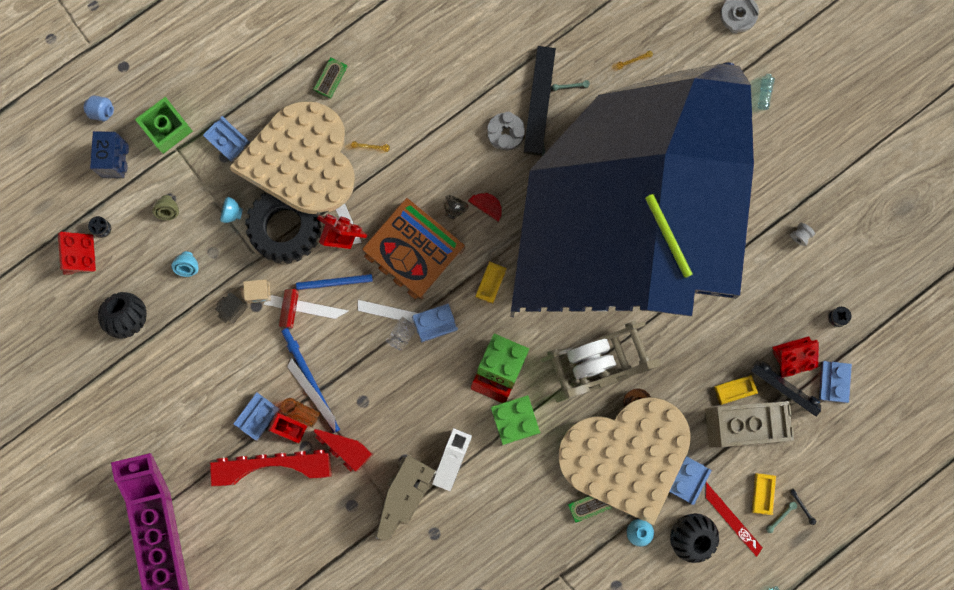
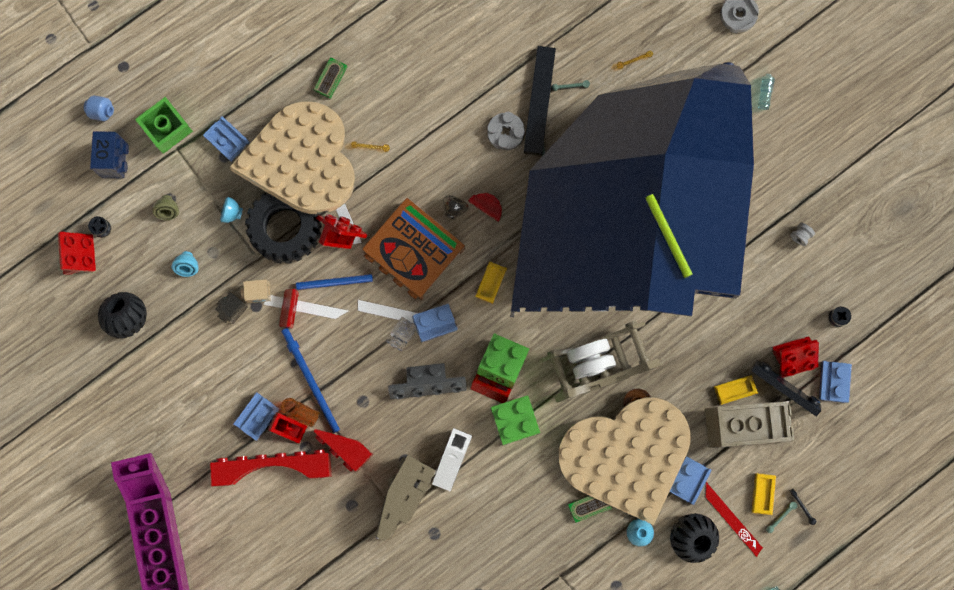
(312, 393): white sticker -> none
(427, 381): none -> dark grey bracket

